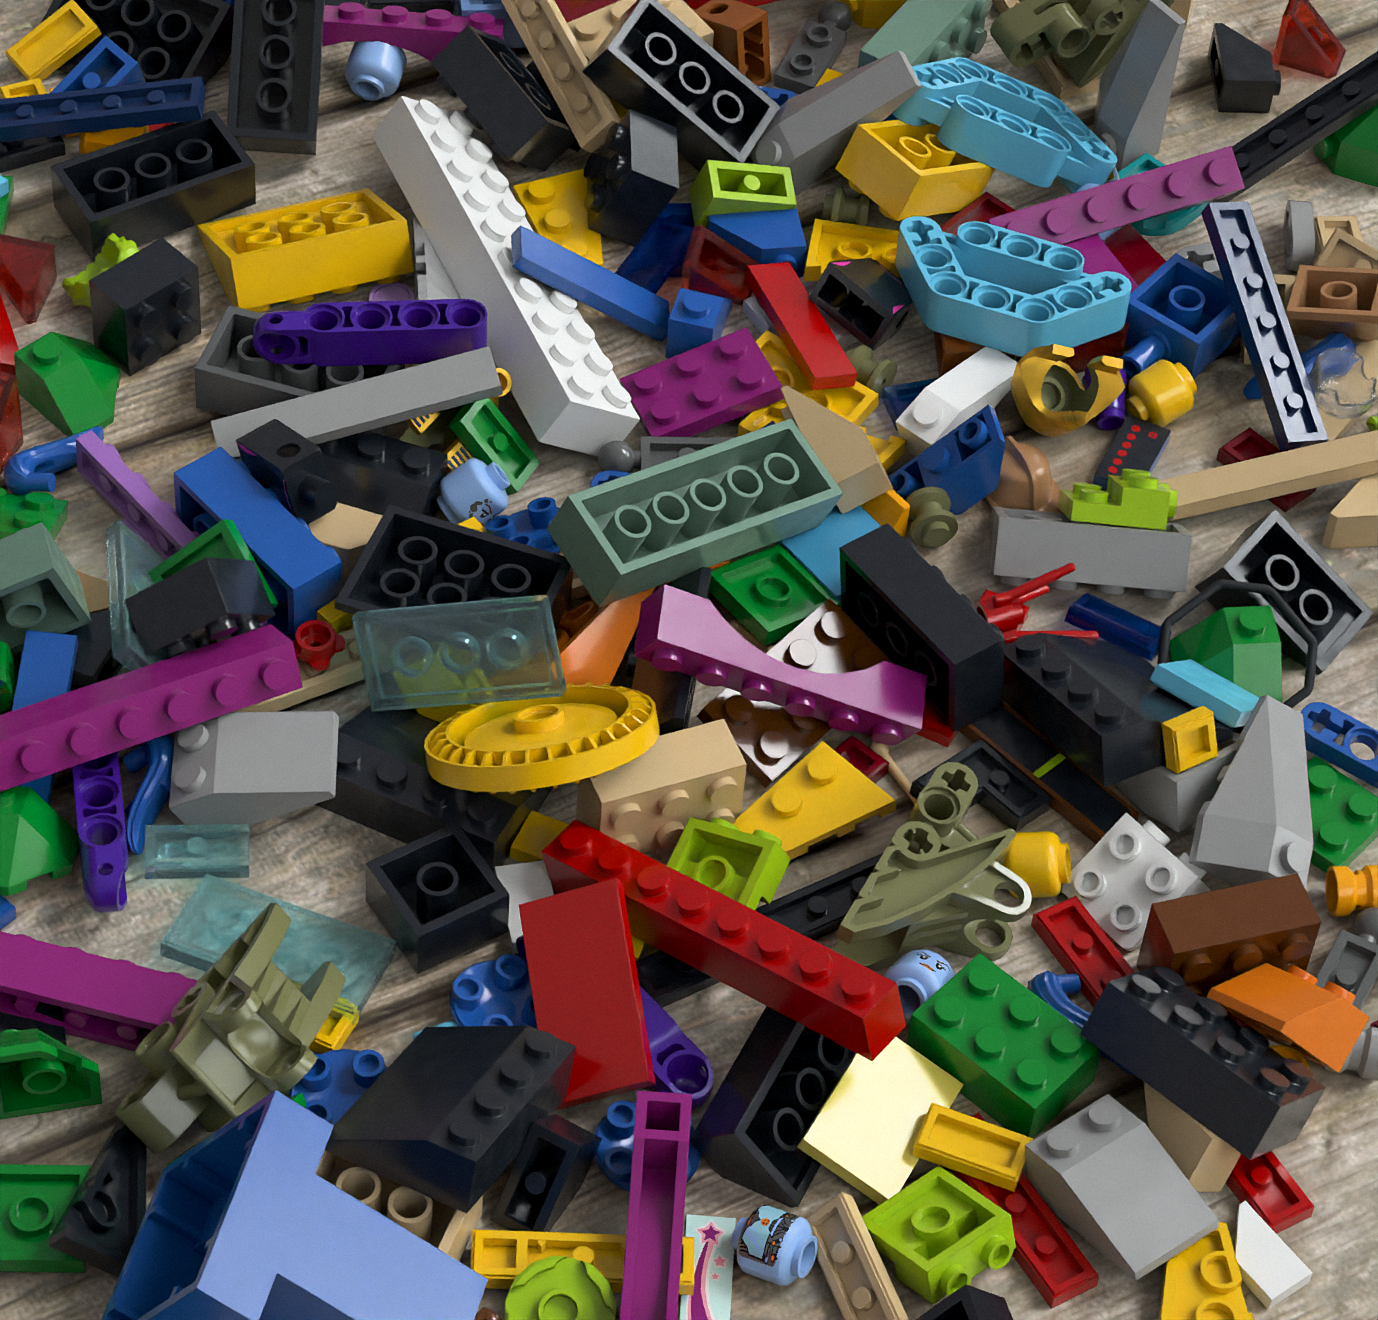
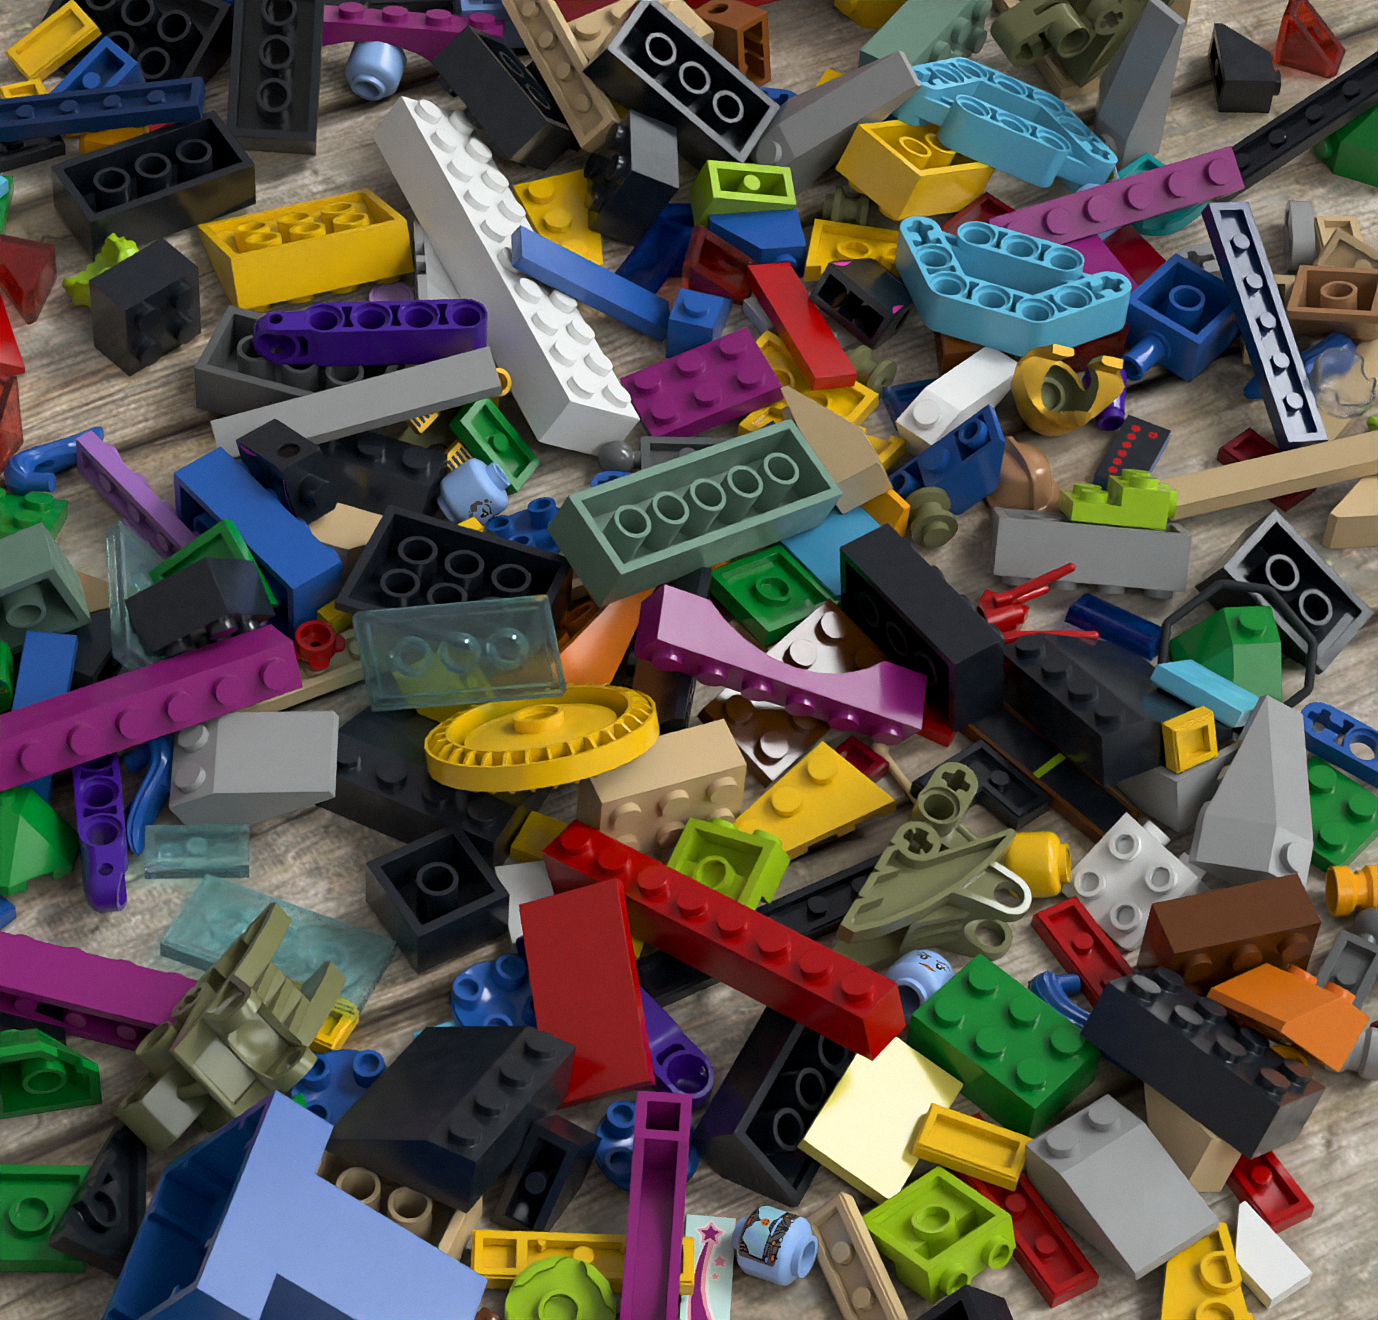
(68, 382): green slope -> none
(815, 49): dark grey plate -> none
(1161, 393): yellow head -> none

